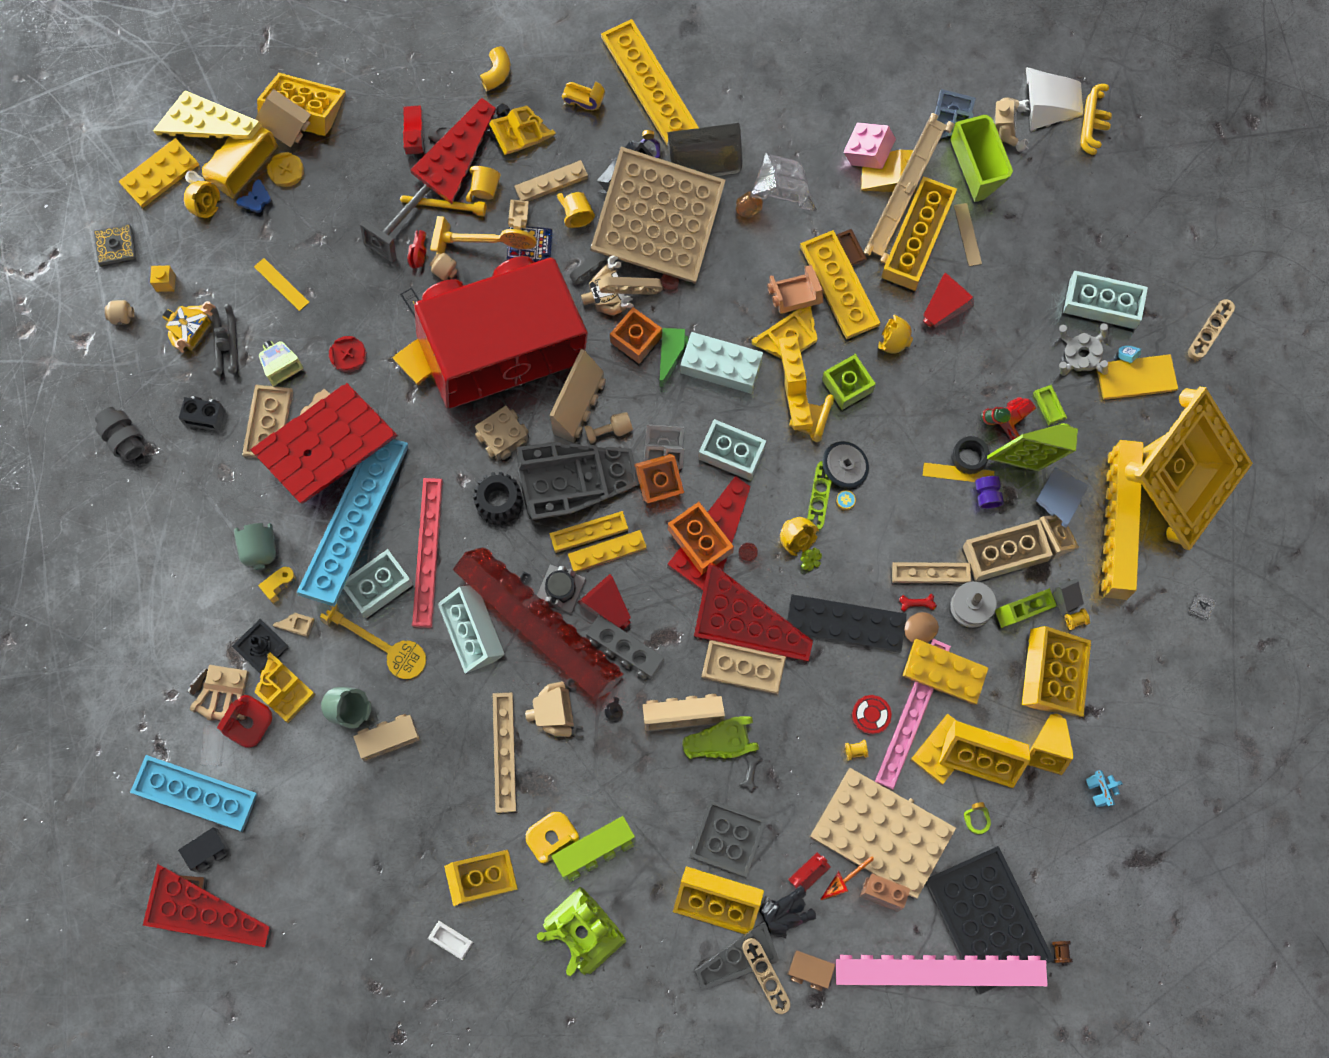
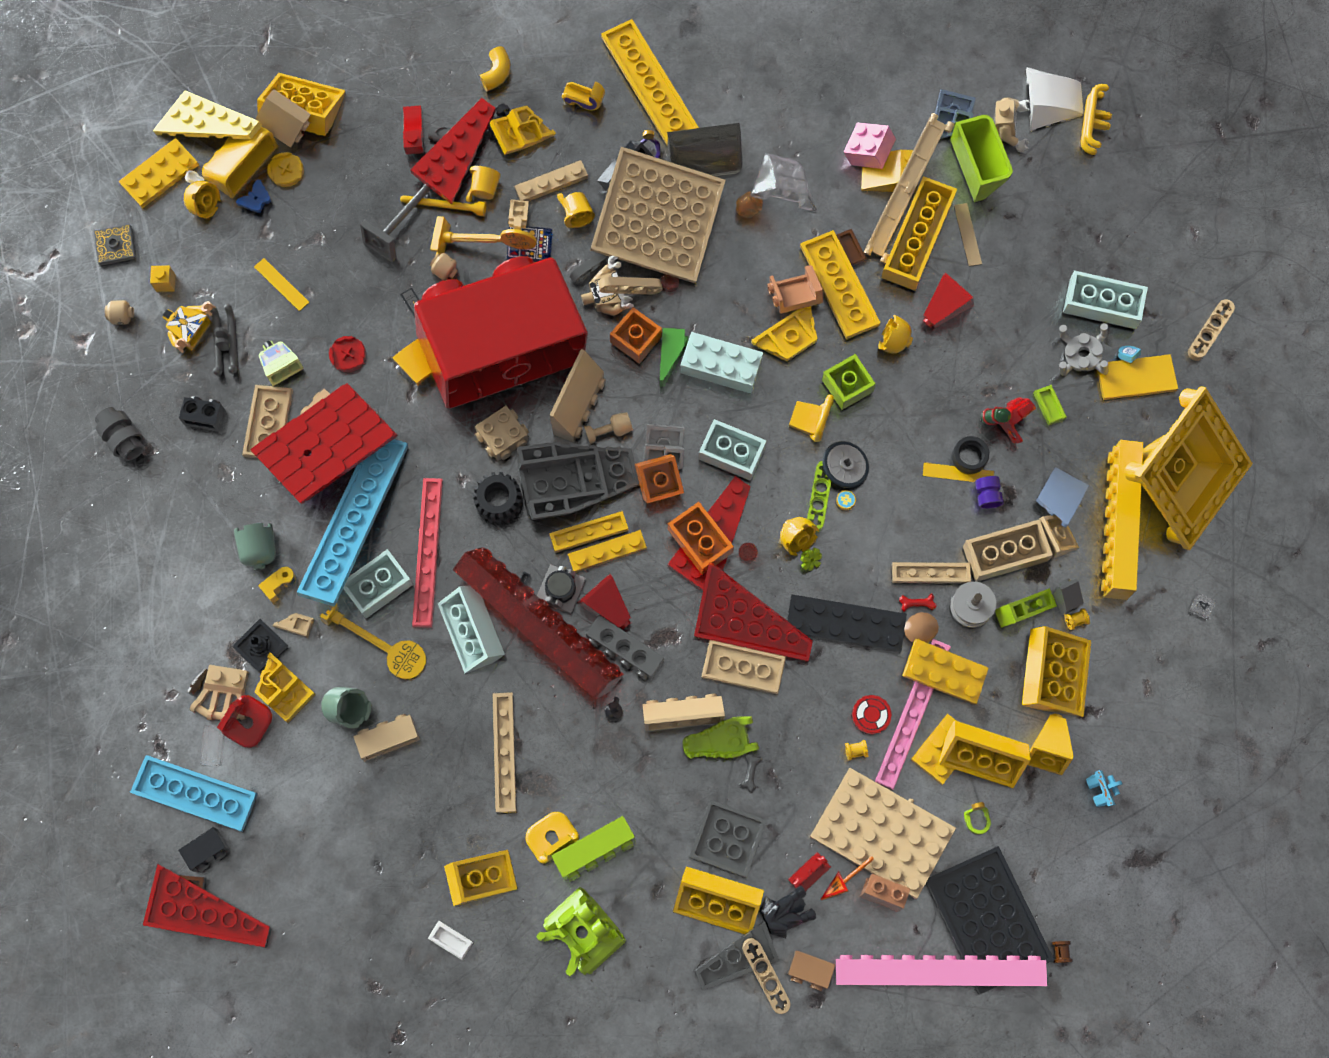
(417, 251): red arm -> none
(554, 711): tan torso -> none
(795, 383): yellow bracket -> none
(1038, 448): lime slope -> none

